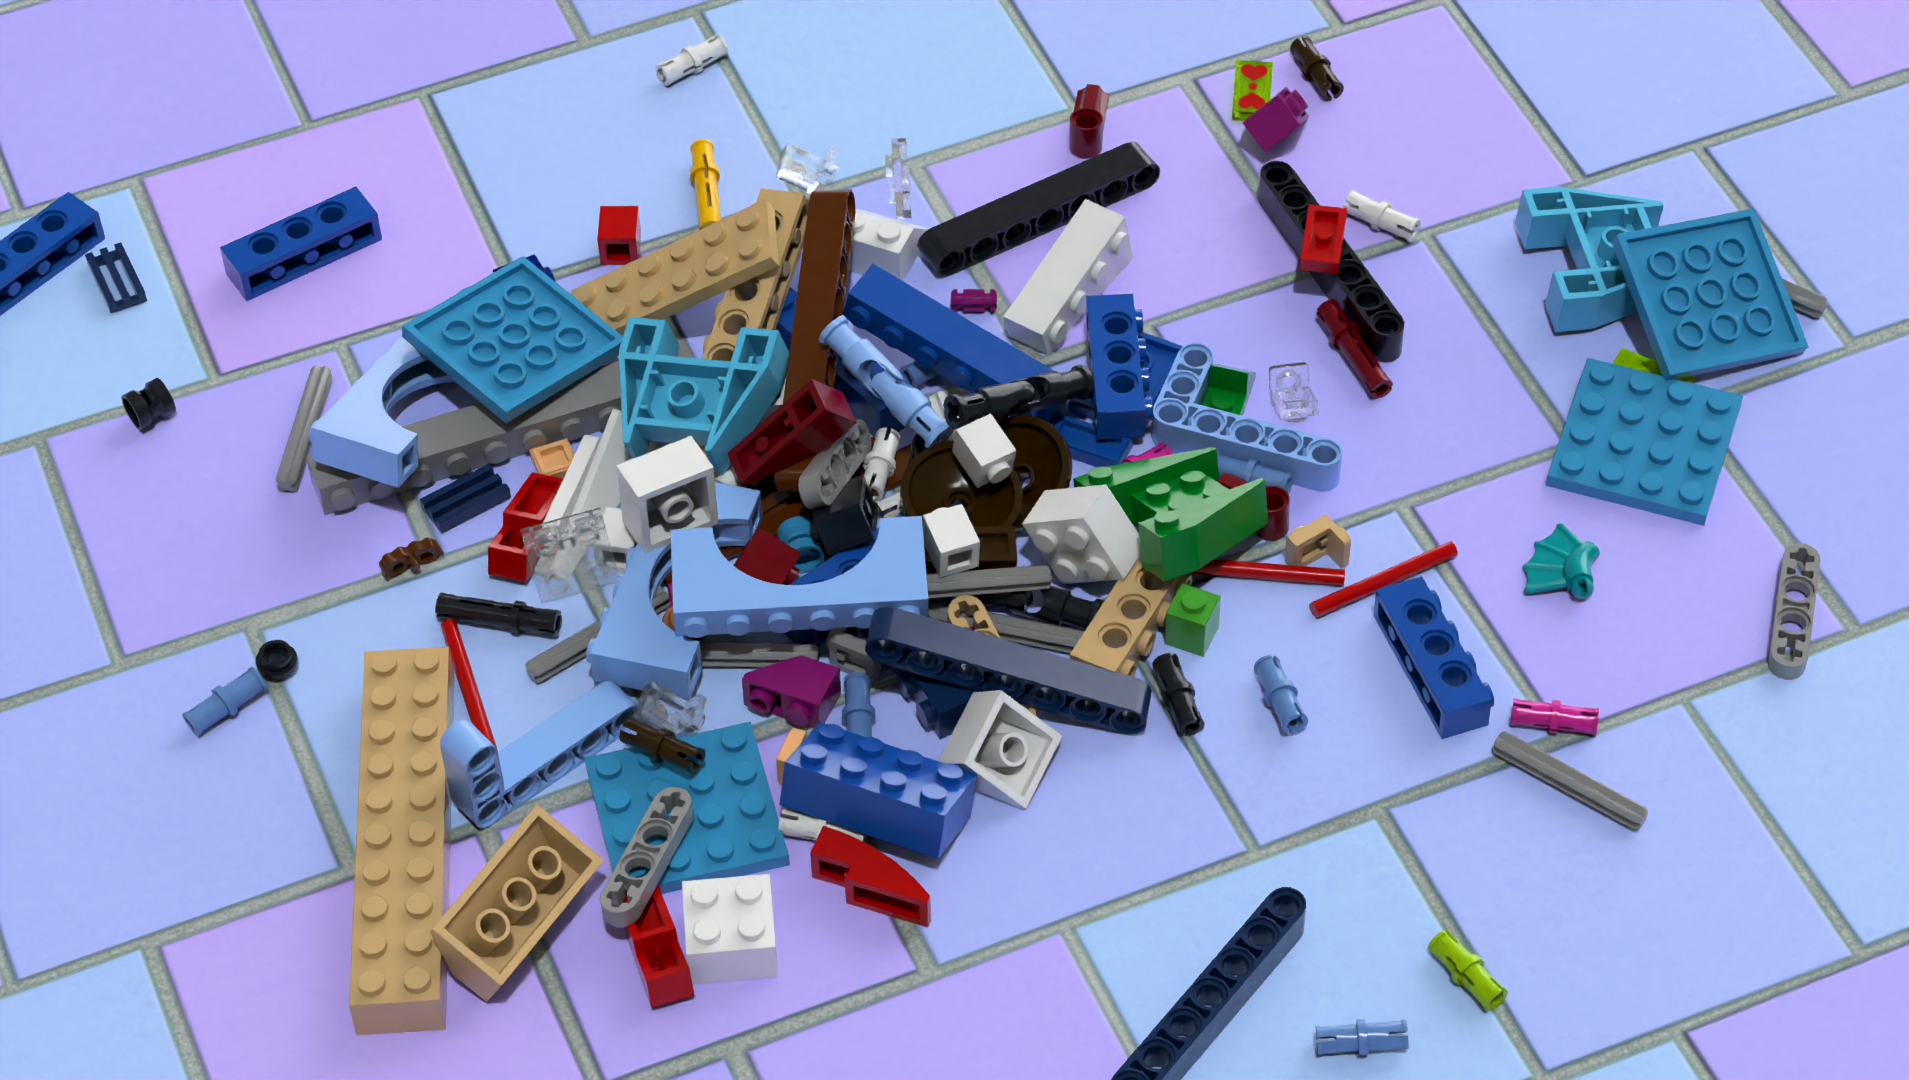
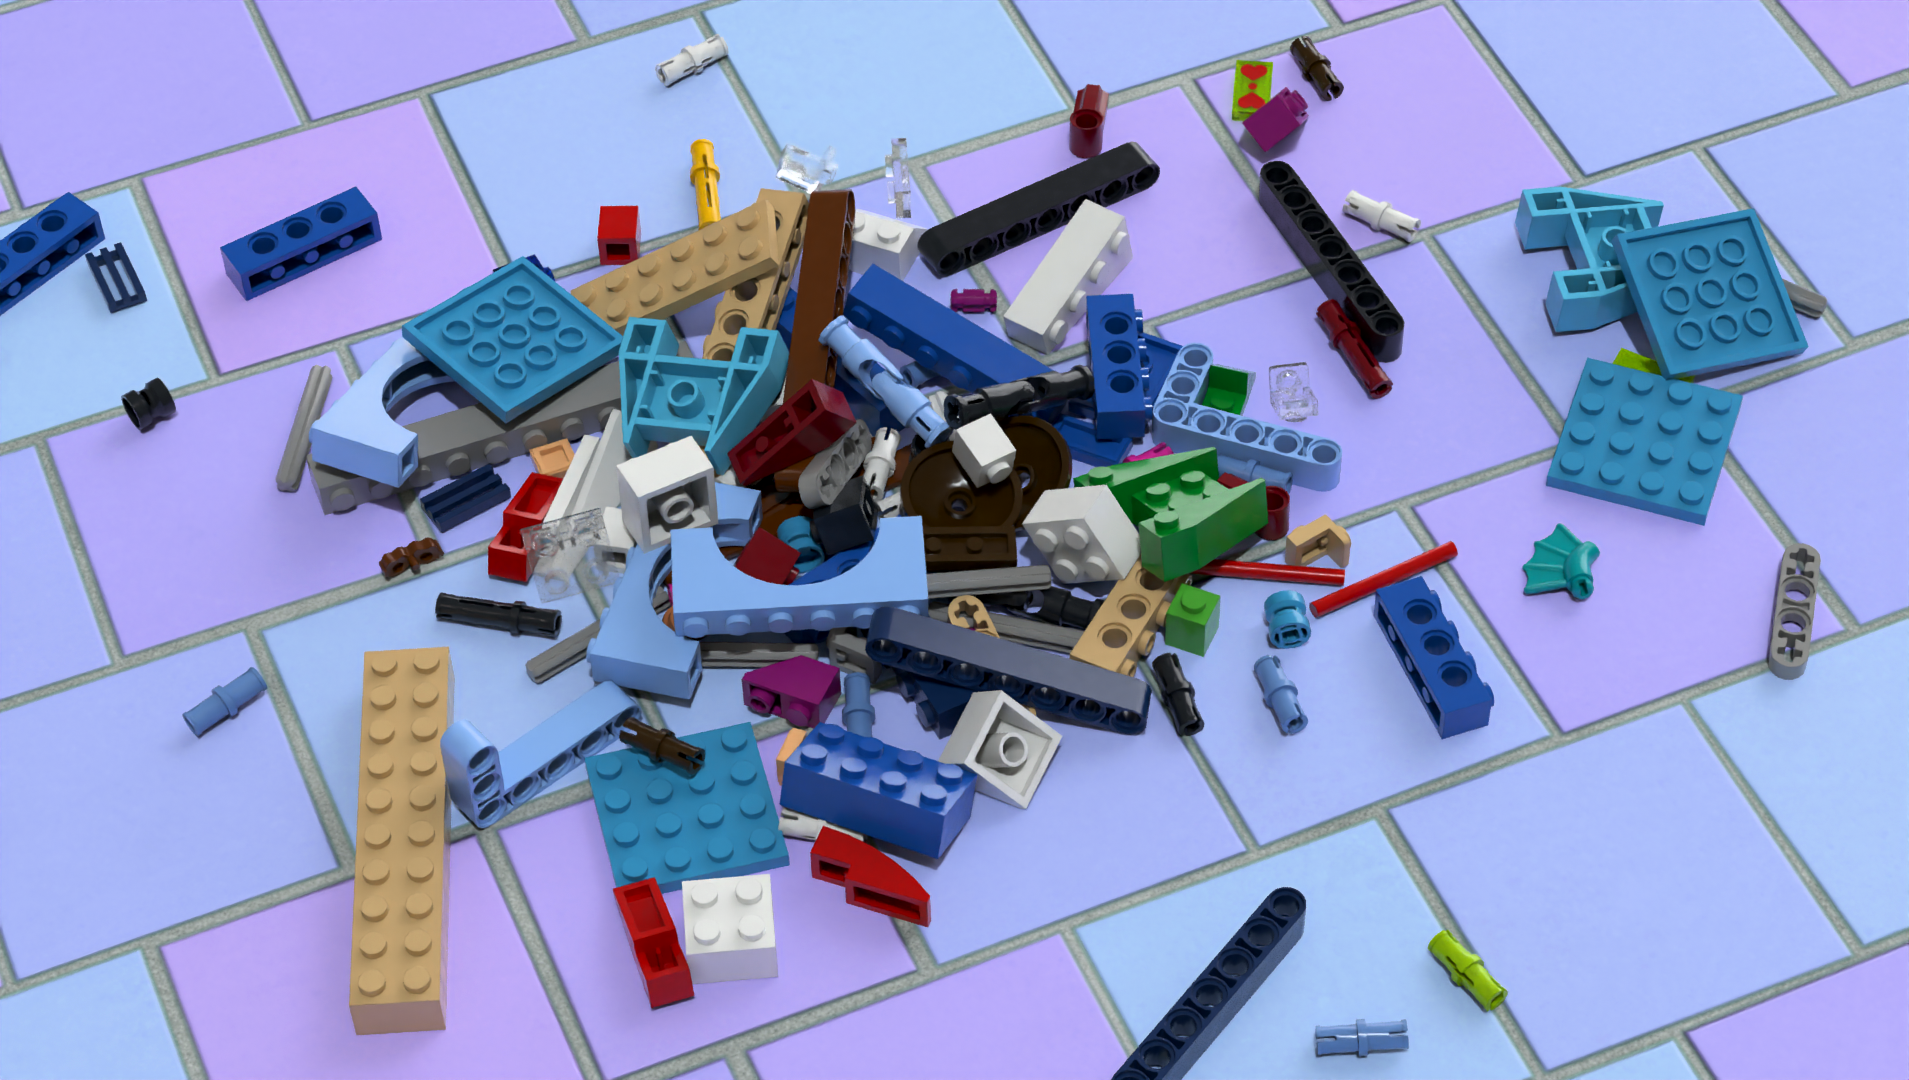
(276, 659): black plate -> none
(466, 678): red bar -> none
(513, 902): tan slope -> none
(642, 854): light grey beam -> none
(666, 710): clear bracket -> none
(950, 540): white brick -> none
(1287, 619): none -> dark azure wheel
(1323, 239): red plate -> none
(1554, 716): dark pink pin -> none
(1570, 780): light grey axle -> none

